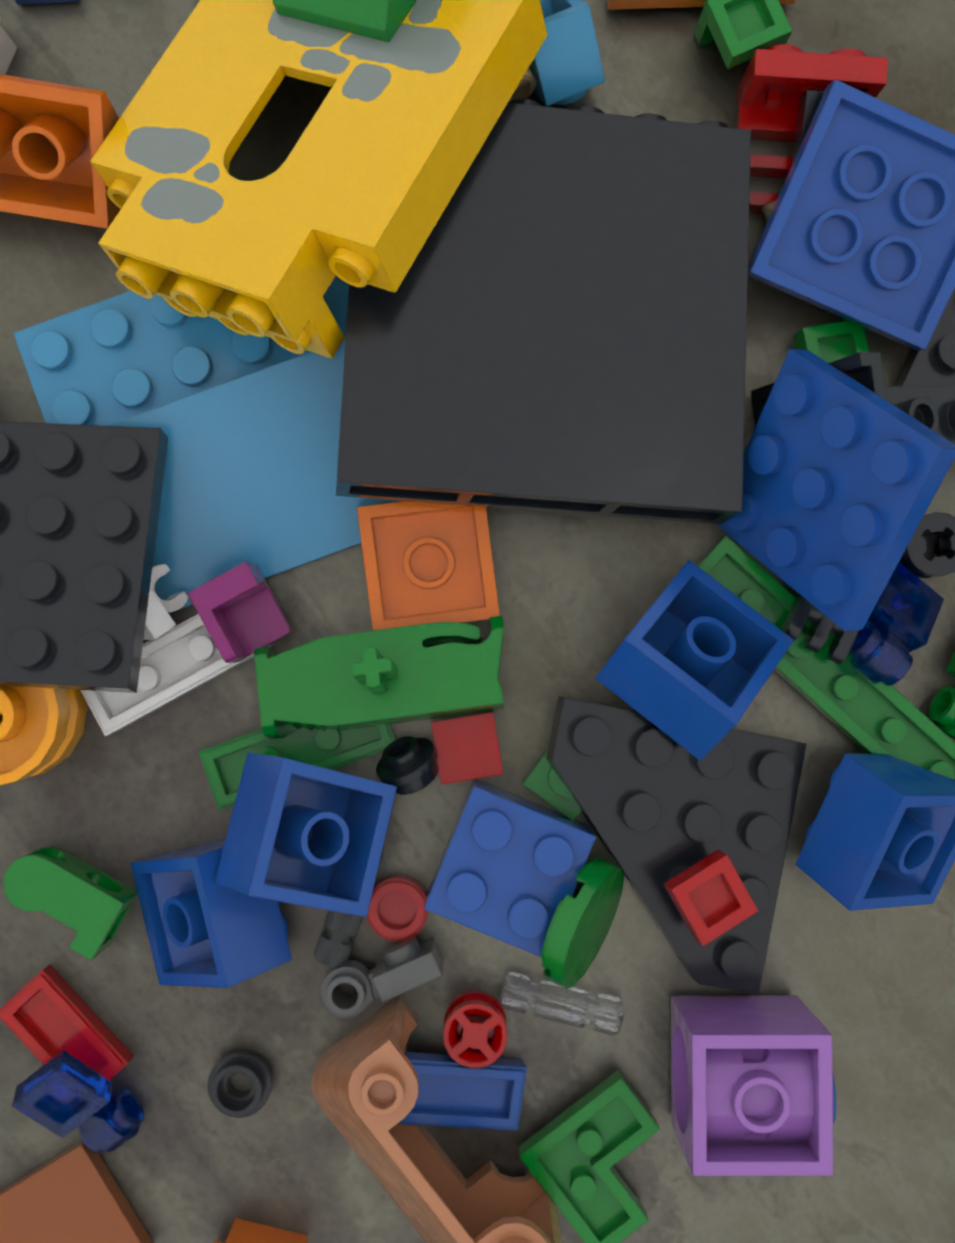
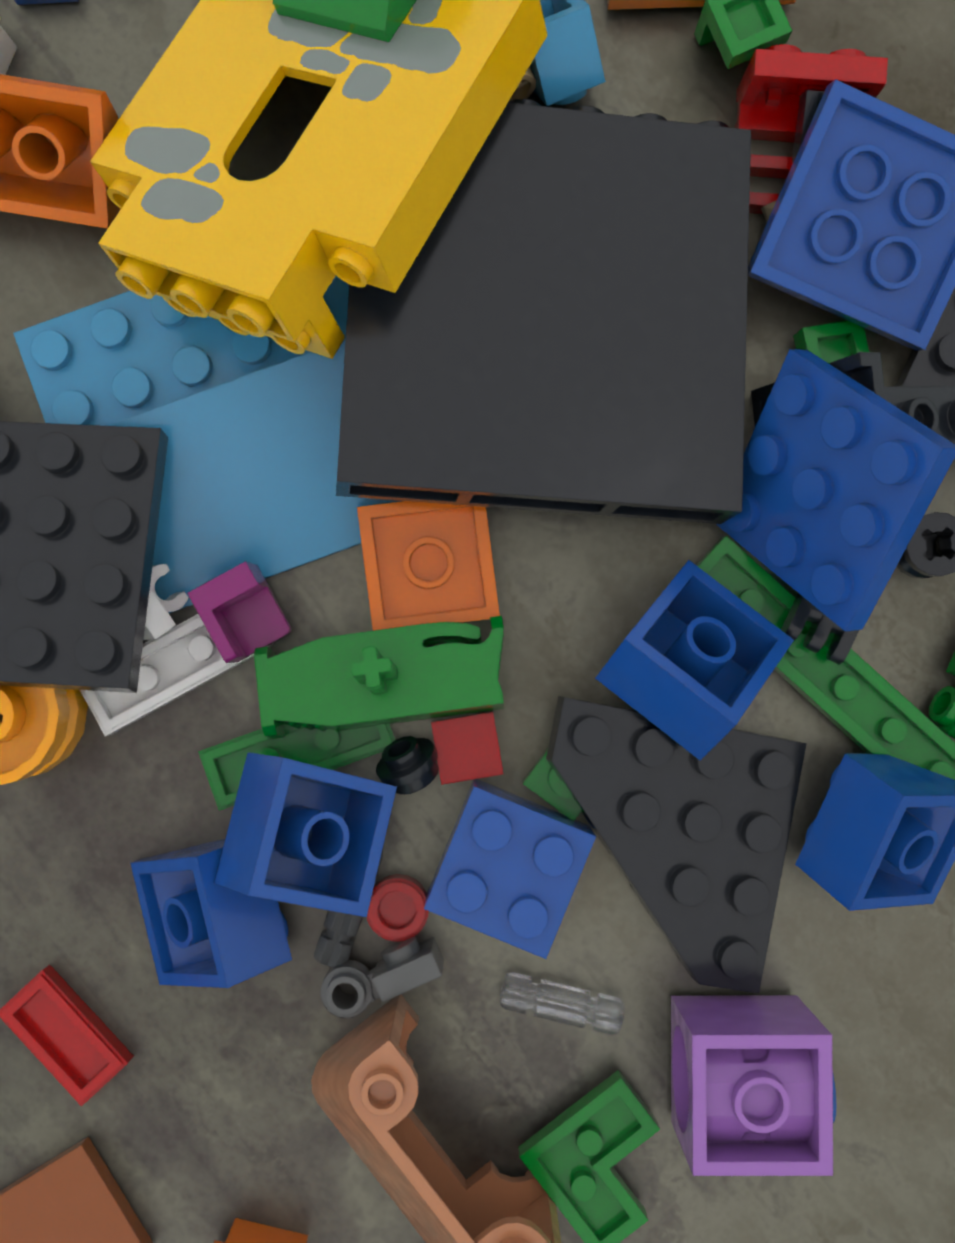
(72, 894): green leg -> none
(74, 1095): clear blue plate -> none
(234, 1101): black plate -> none
(467, 1096): blue tile -> none
(472, 1041): red wheel -> none
(582, 923): green tile -> none
(711, 897): red plate -> none
(898, 626): clear blue plate -> none

